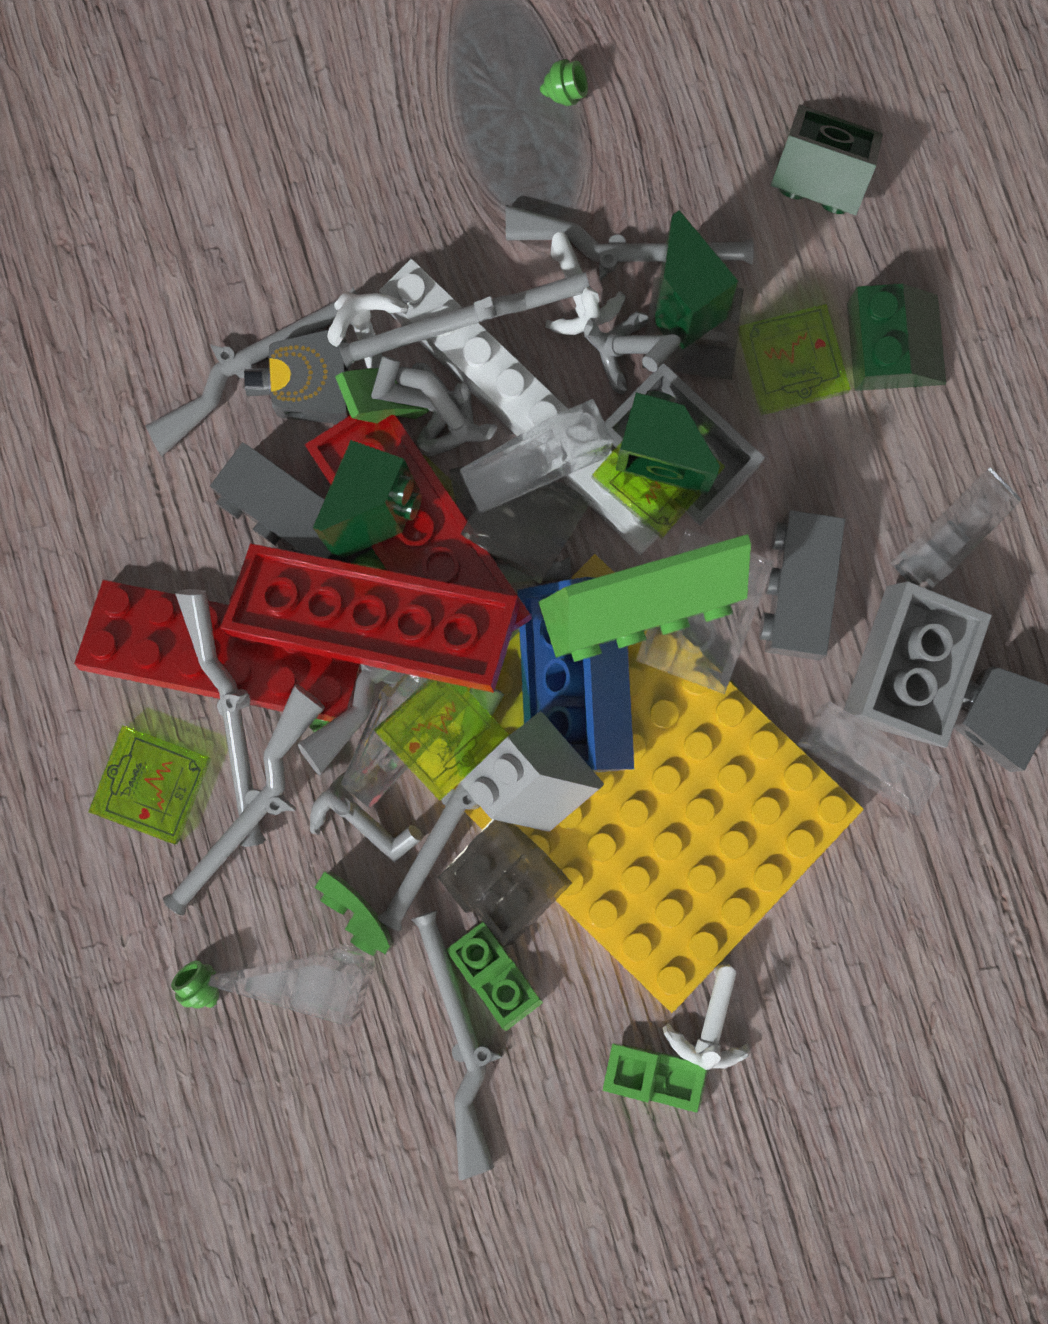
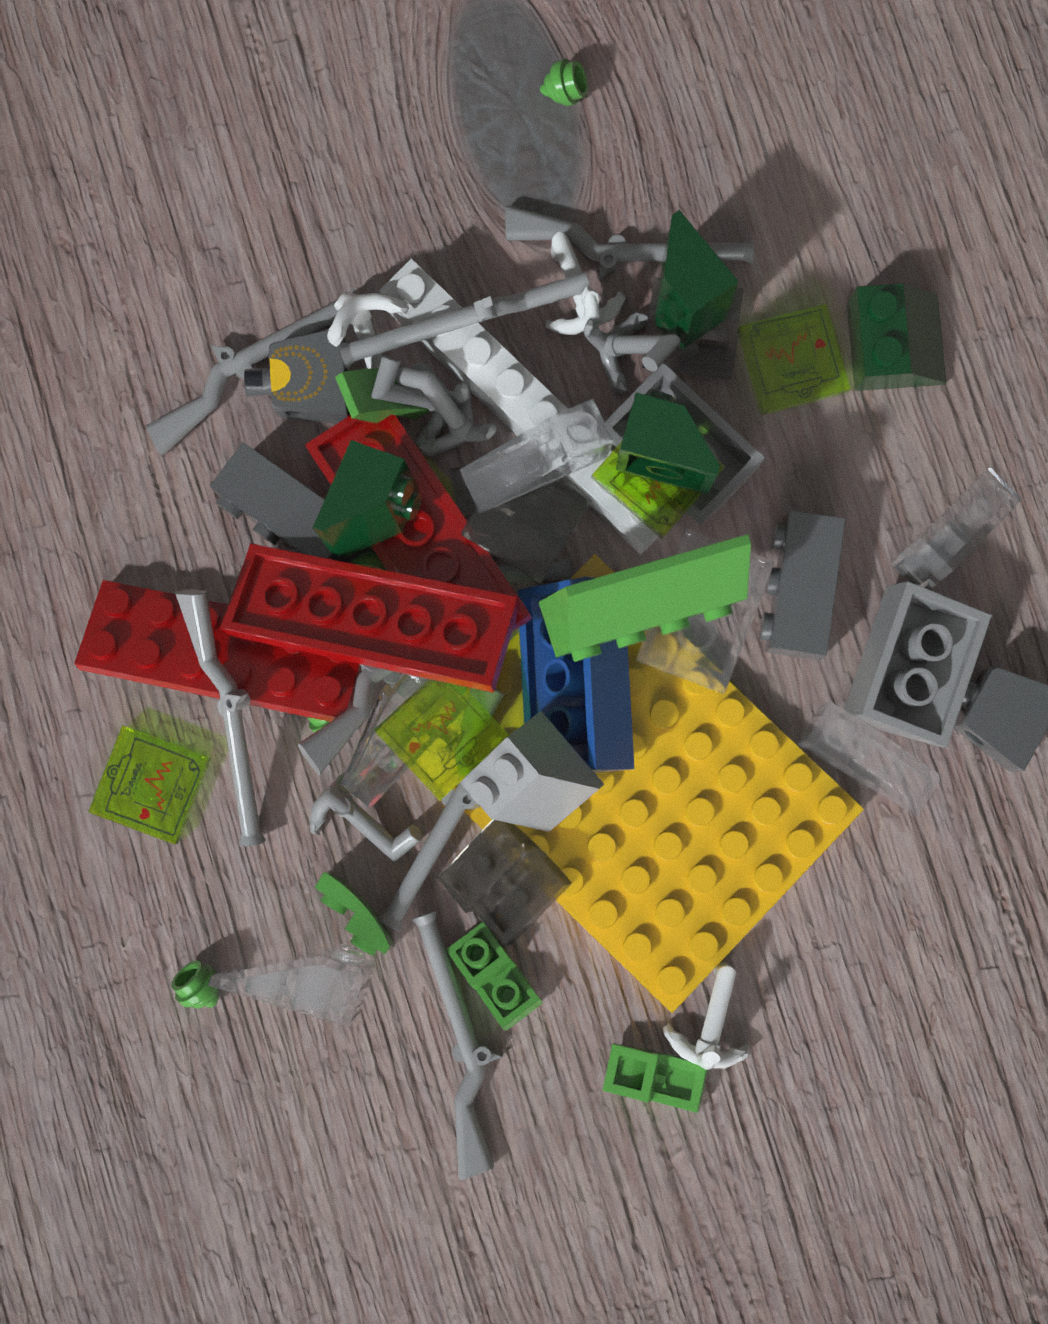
(296, 717): light grey piece -> none
(827, 161): slope -> none

